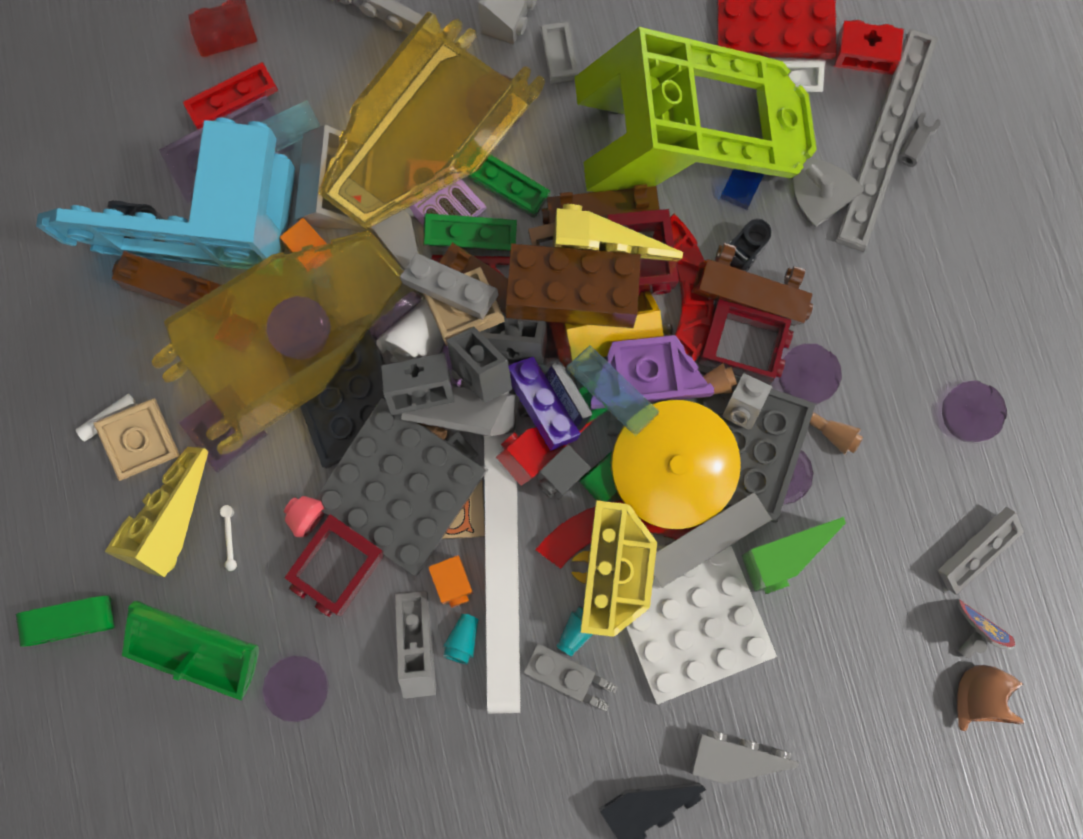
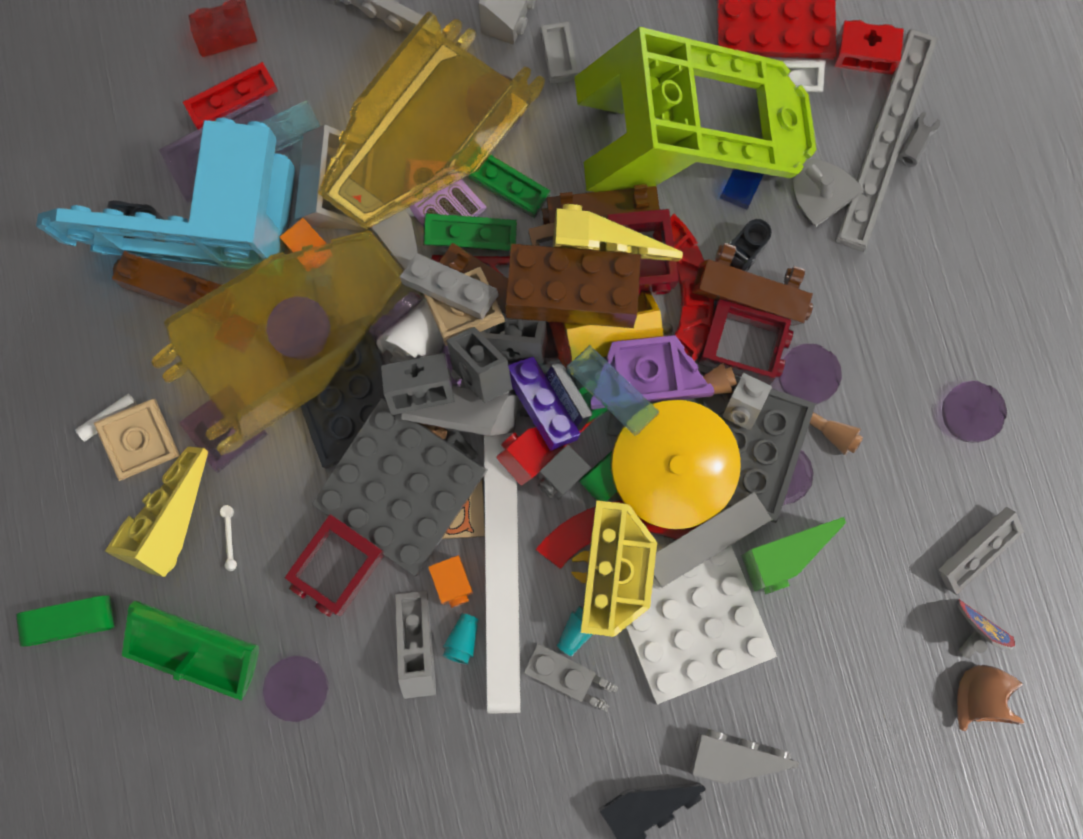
(303, 515): coral cone -> none

